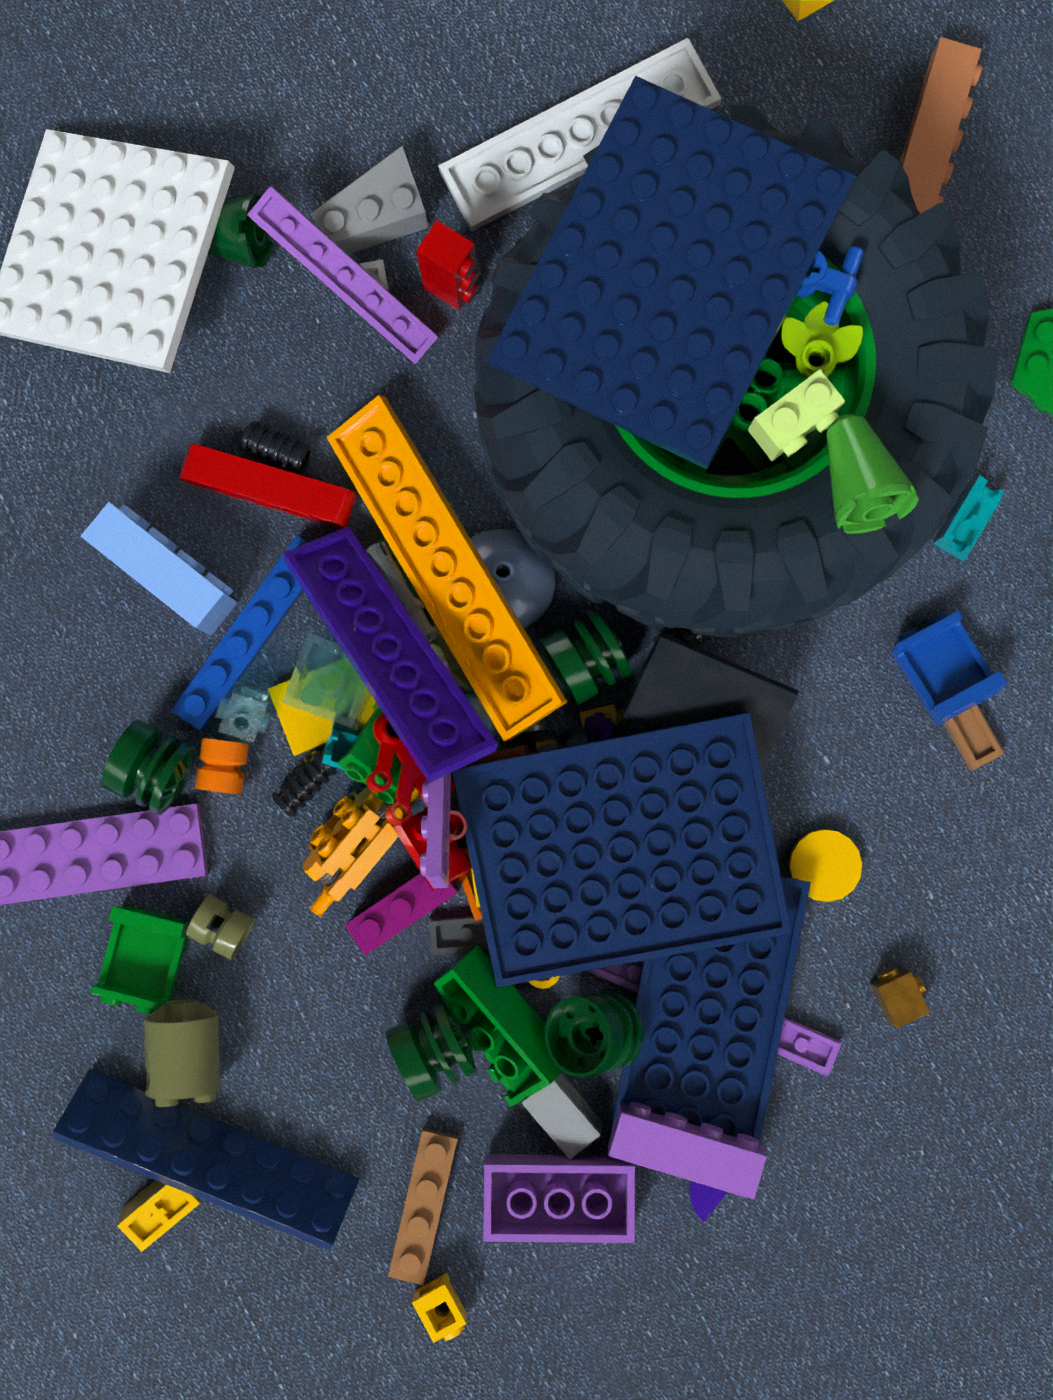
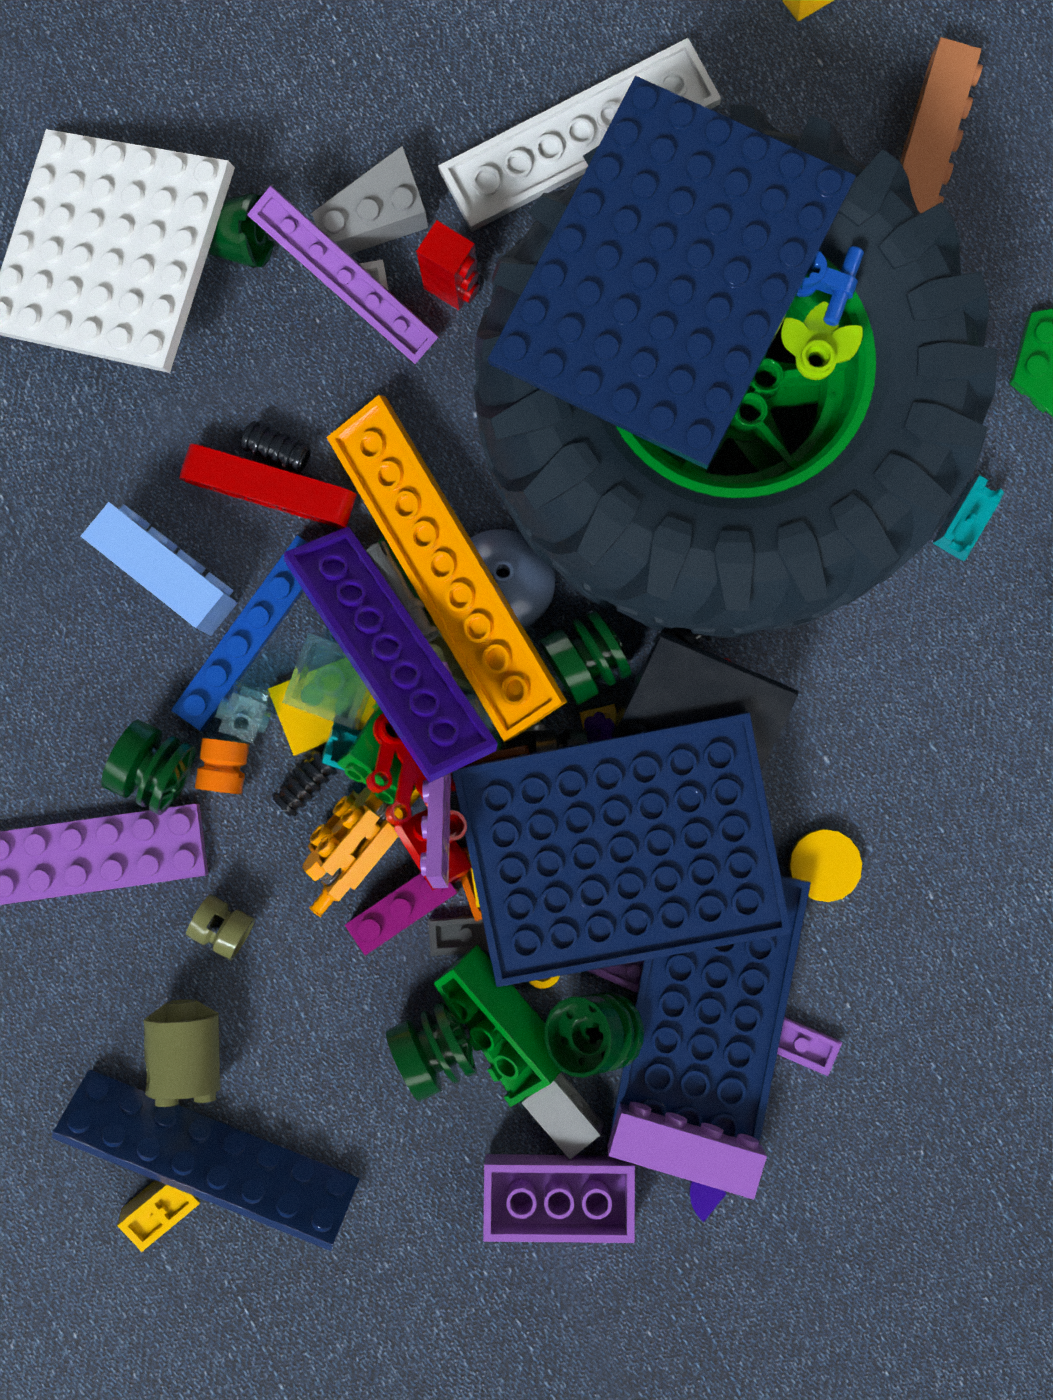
(141, 958): green panel -> none
(423, 1206): medium nougat plate -> none
(438, 1323): yellow brick -> none
(796, 415): yellowish green brick -> none
(865, 477): bright green cone -> none
(900, 995): pearl gold brick -> none
(946, 668): blue panel -> none
(974, 738): medium nougat tile -> none

